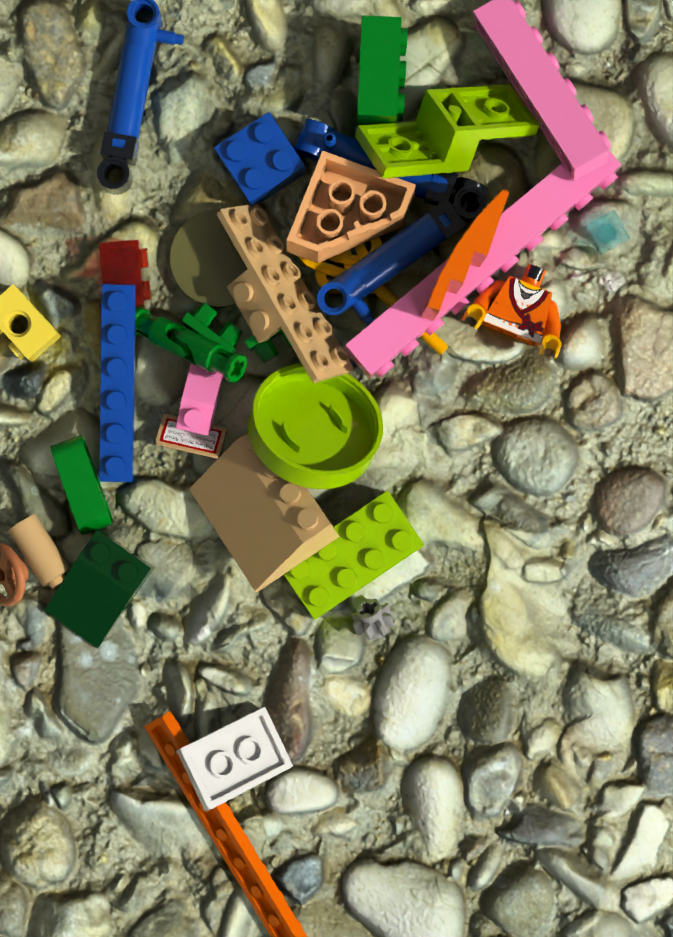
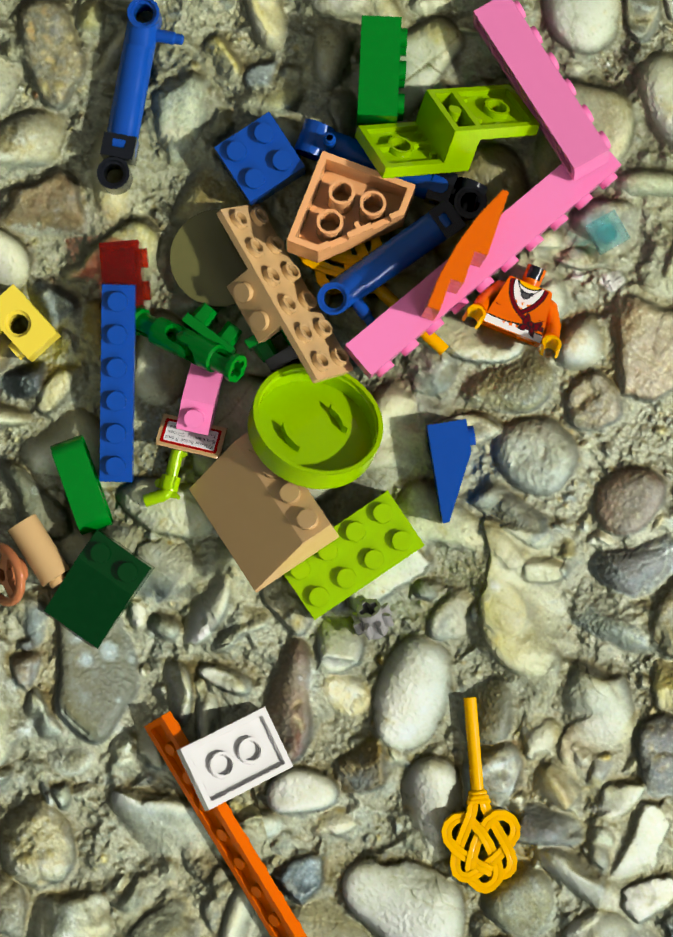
(168, 482): none -> lime piece
(282, 359): none -> dark grey tile
(449, 456): none -> blue slope
(492, 864): none -> yellow piece

